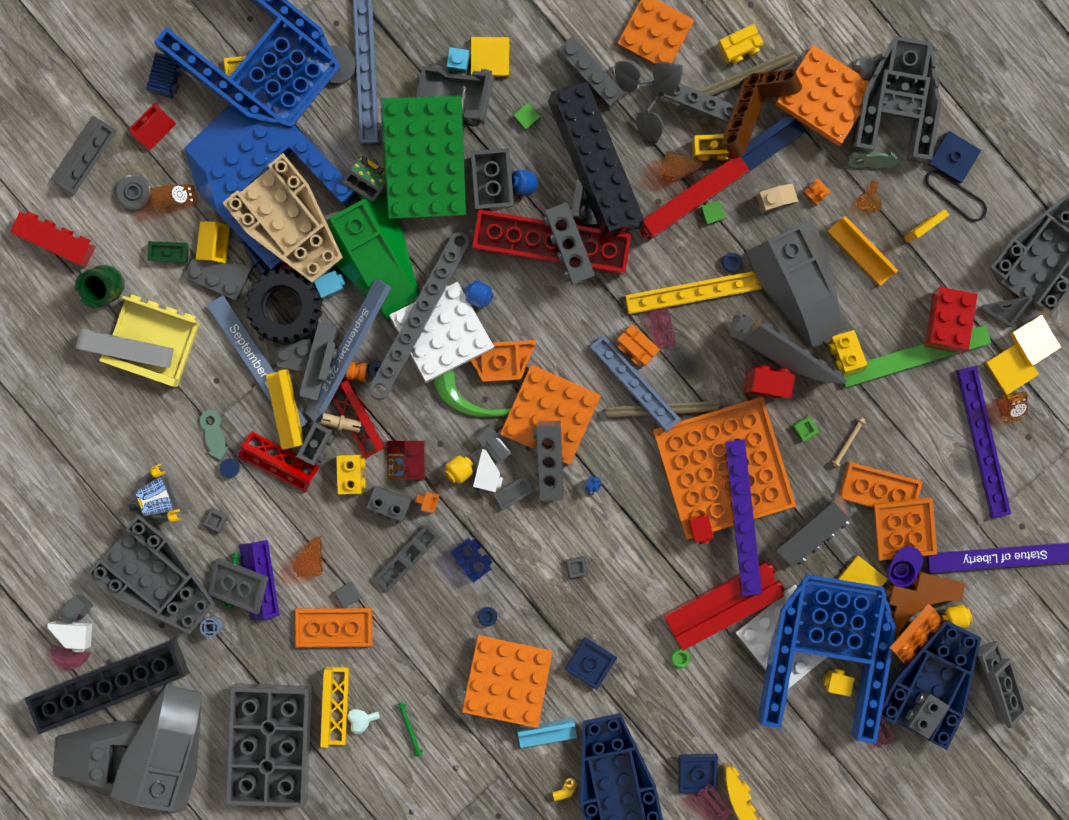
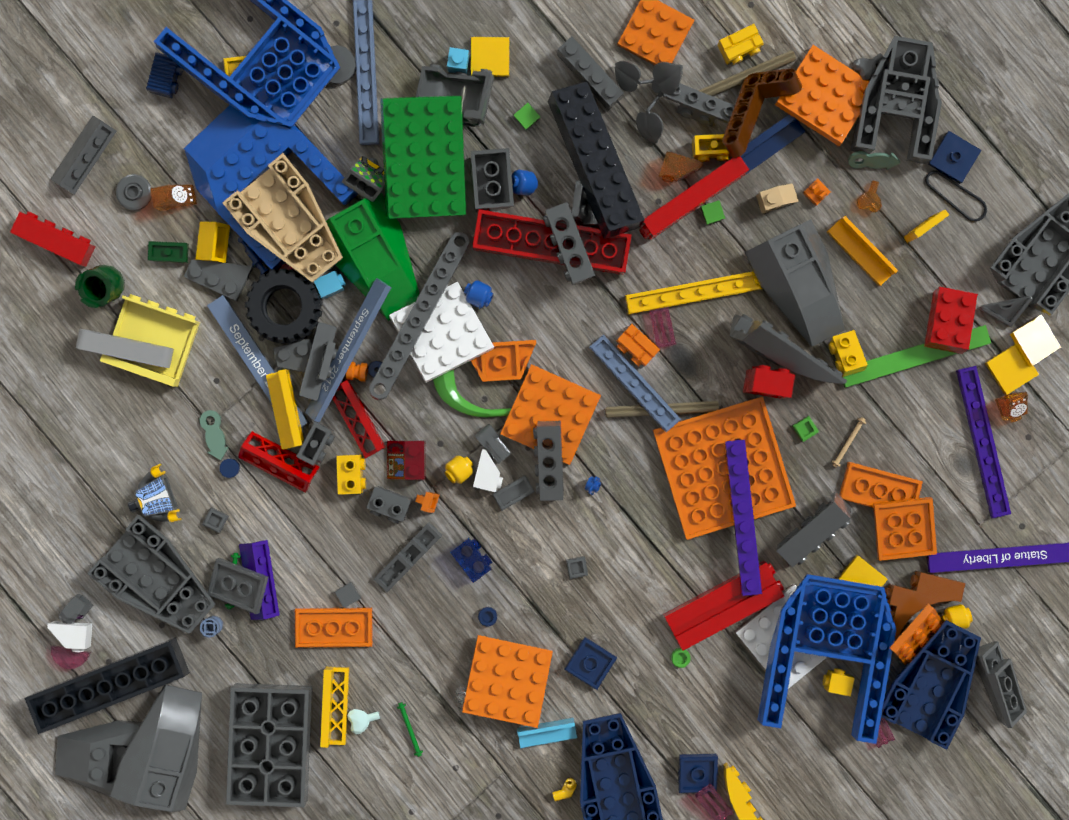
(152, 126): red panel -> none
(310, 559): clear orange slope -> none
(341, 422): tan pin -> none
(700, 528): red brick -> none
(731, 262): dark blue tile -> none
(904, 566): dark purple cap -> none
(926, 714): dark grey brick -> none

